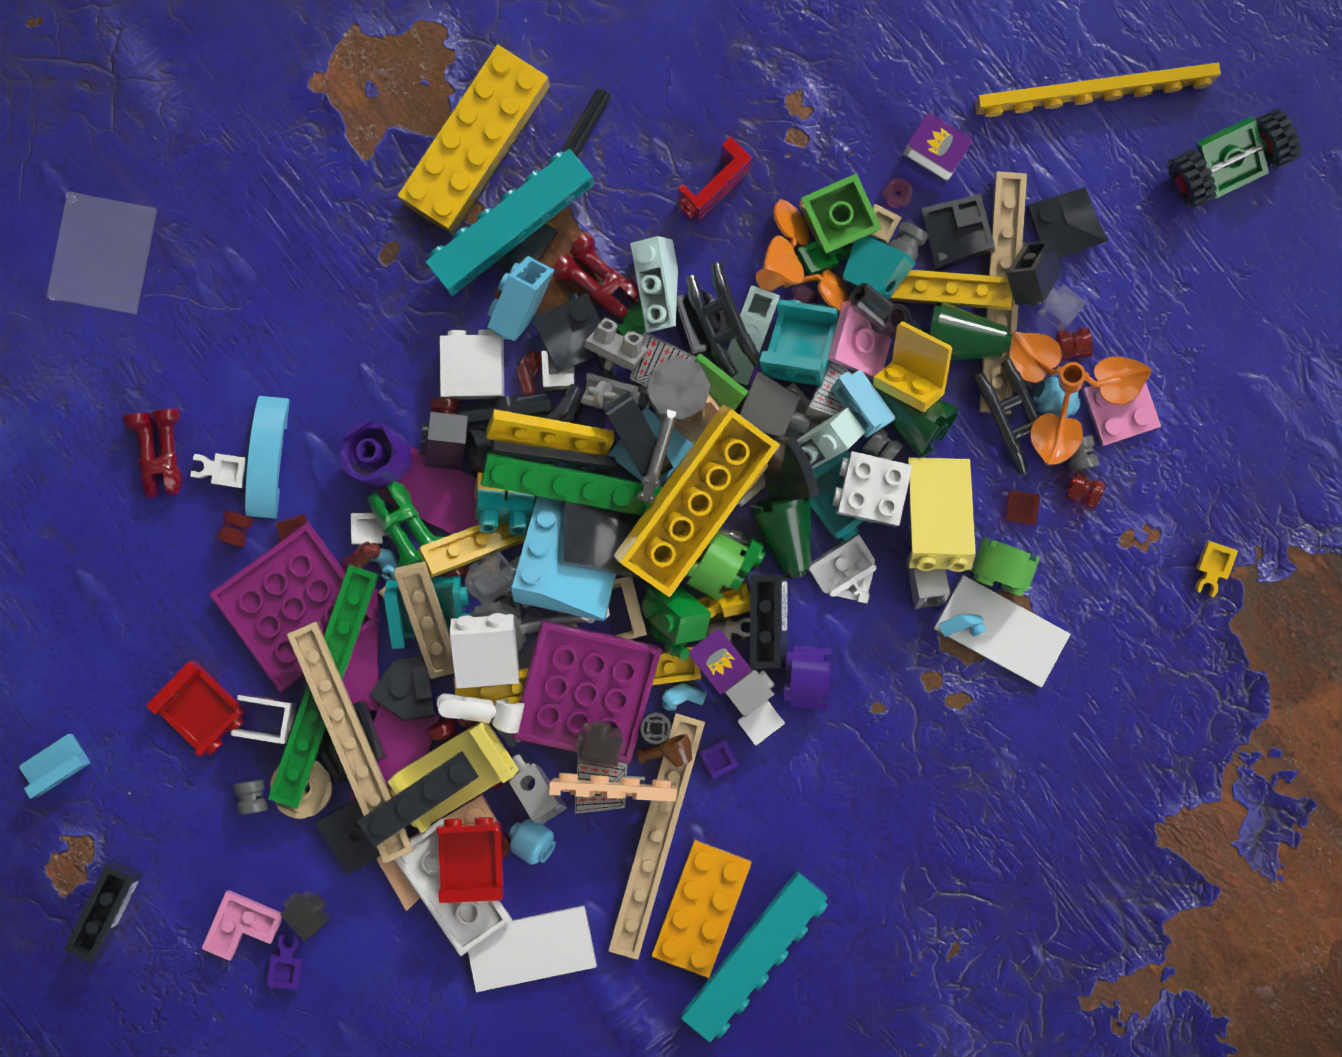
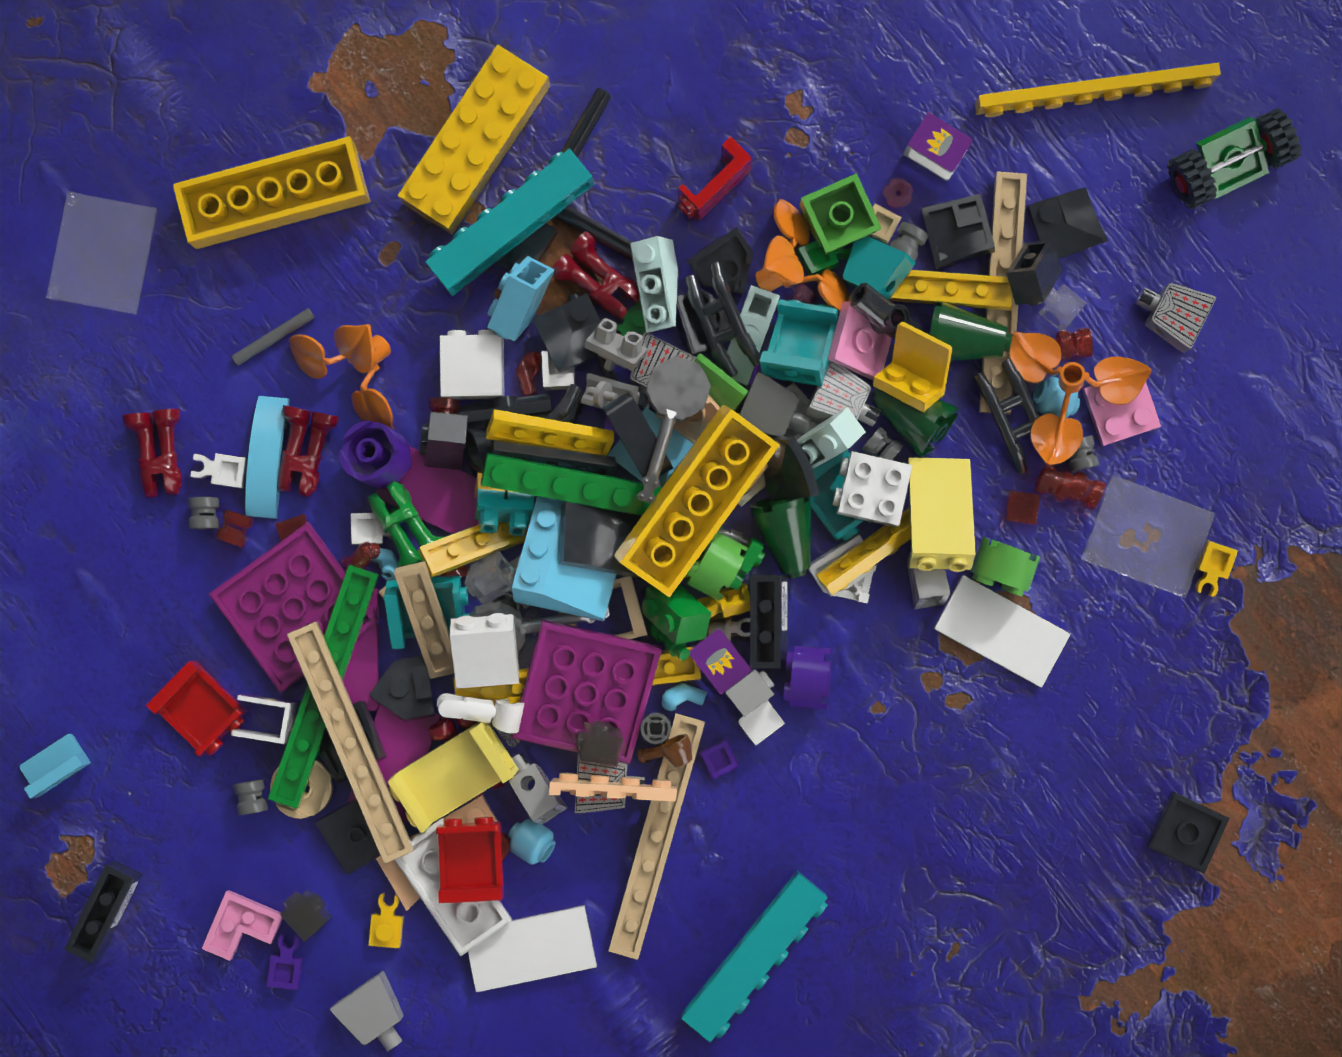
(203, 505): none -> dark grey wheel
(271, 193): none -> yellow brick
(273, 336): none -> dark grey bar
(291, 457): none -> dark red piece
(364, 354): none -> orange plant
(371, 1012): none -> light grey torso
(386, 927): none -> yellow plate
(417, 799): black plate -> none
(600, 233): none -> black axle
(701, 908): light orange plate -> none
(734, 255): none -> black plate
(863, 401): medium azure panel -> none
(865, 555): none -> yellow plate
(961, 622): medium azure arm -> none
(1054, 483): none -> clear red wheel
(1148, 536): none -> clear piece
(1176, 313): none -> light grey torso
(1188, 832): none -> black plate

